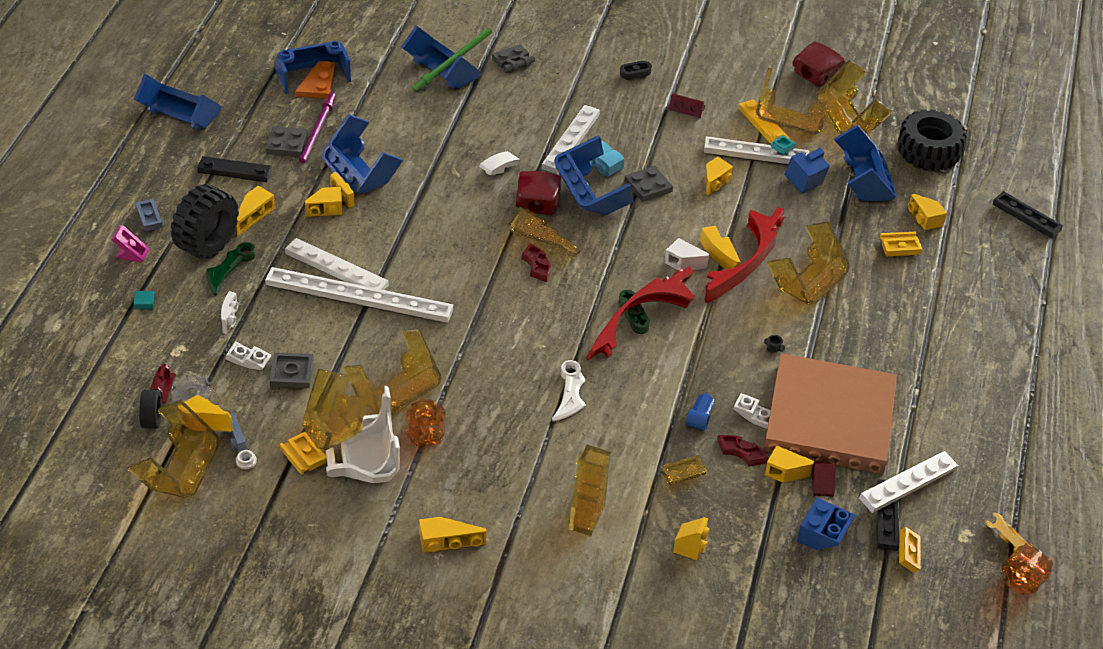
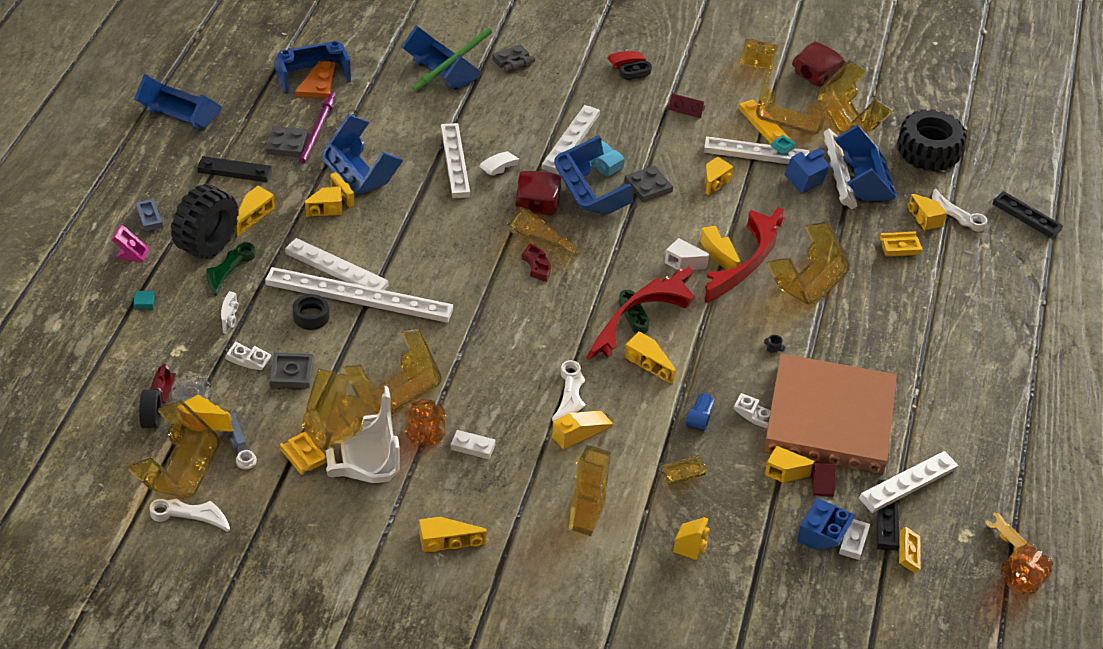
(205, 512): none -> white piece
(311, 301): none -> black tyre
(455, 161): none -> white plate
(473, 444): none -> white plate
(578, 427): none -> yellow slope
(620, 58): none -> red slope
(648, 355): none -> yellow slope
(736, 446): dark red tile -> none
(759, 54): none -> clear yellow brick
(840, 170): none -> white plate
(854, 539): none -> white plate
(960, 215): none -> white piece

